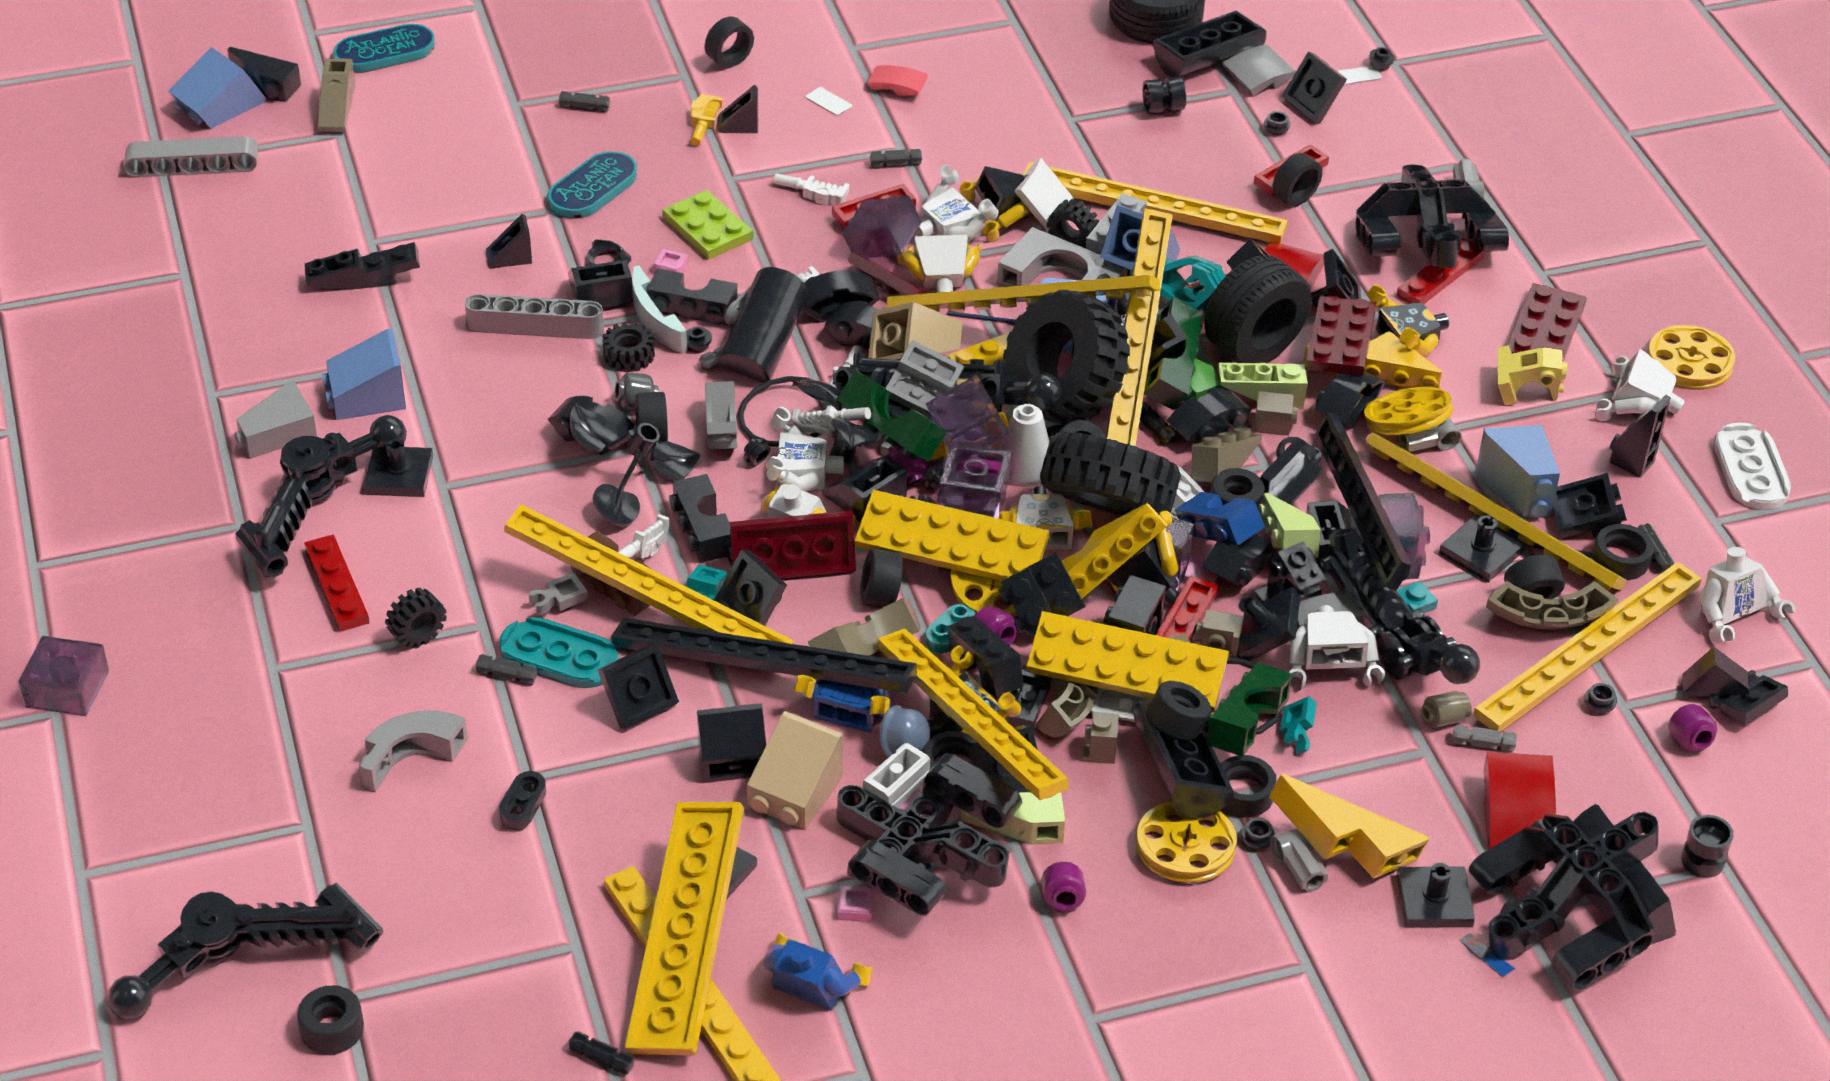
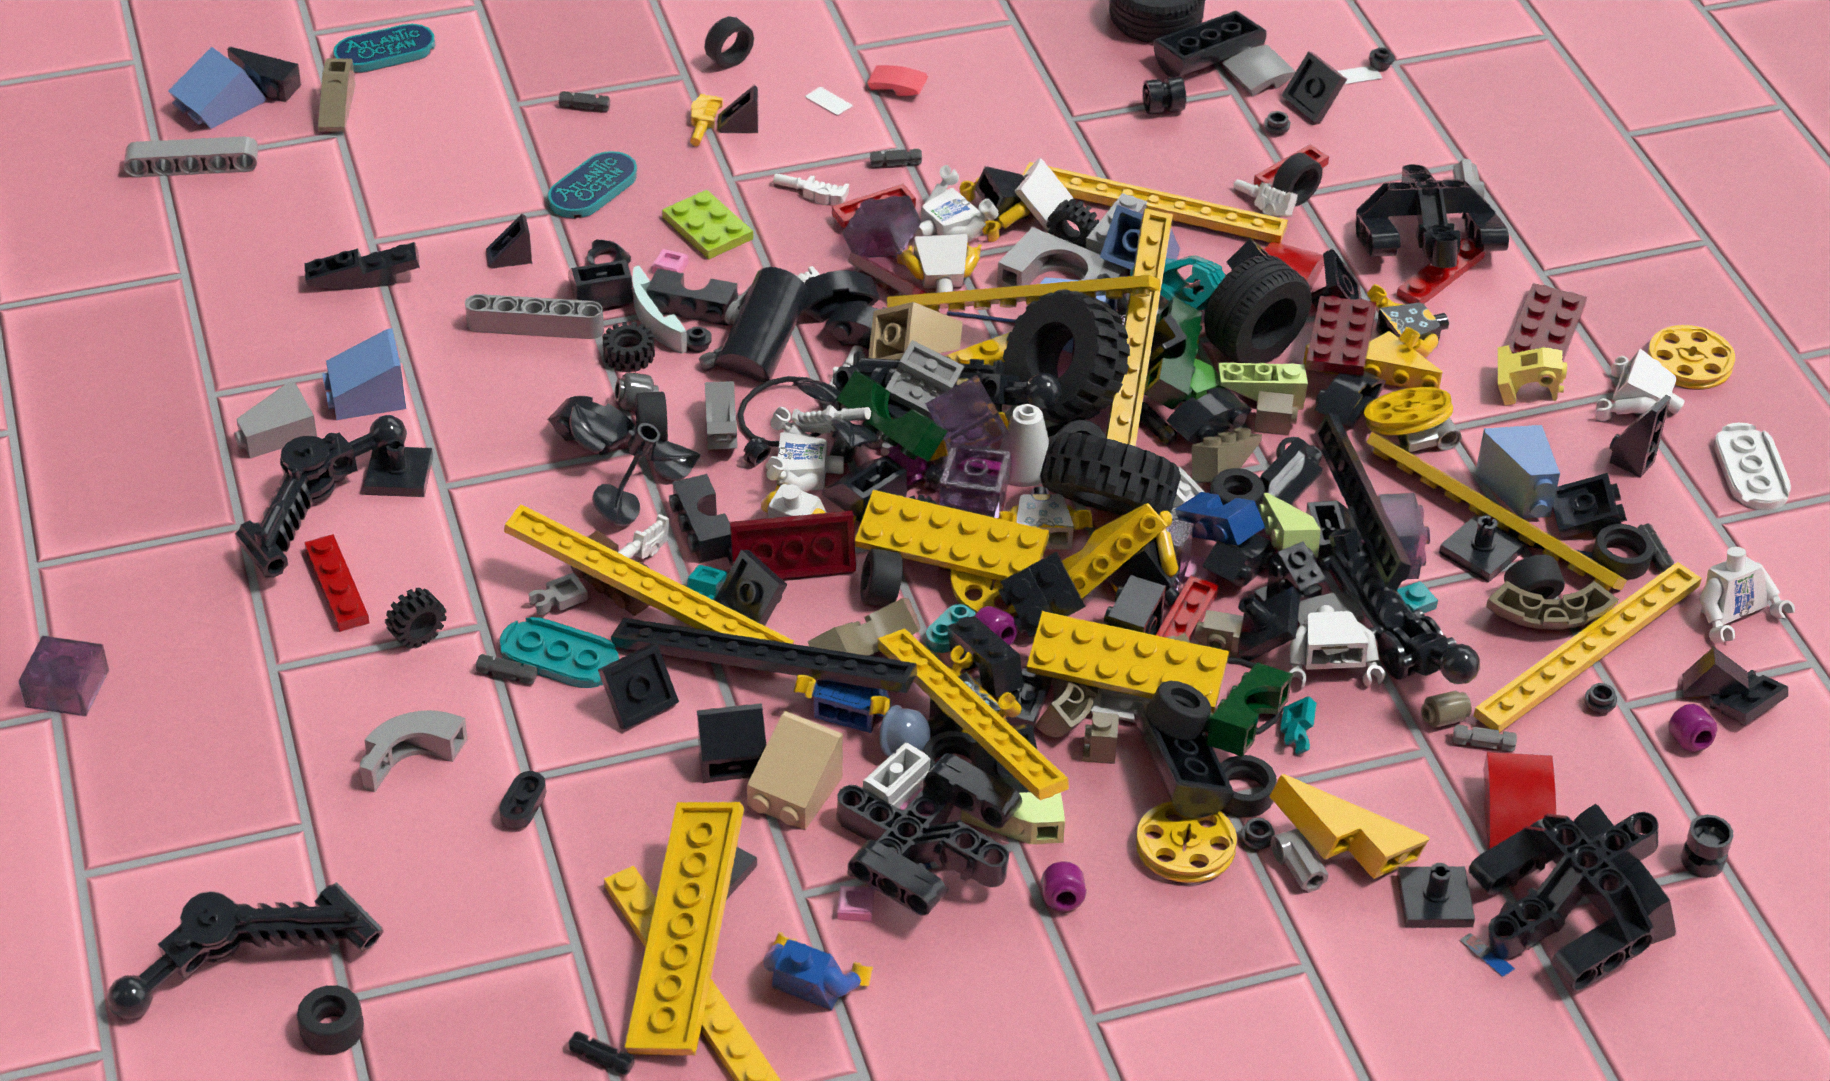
(1268, 199): none -> white piece

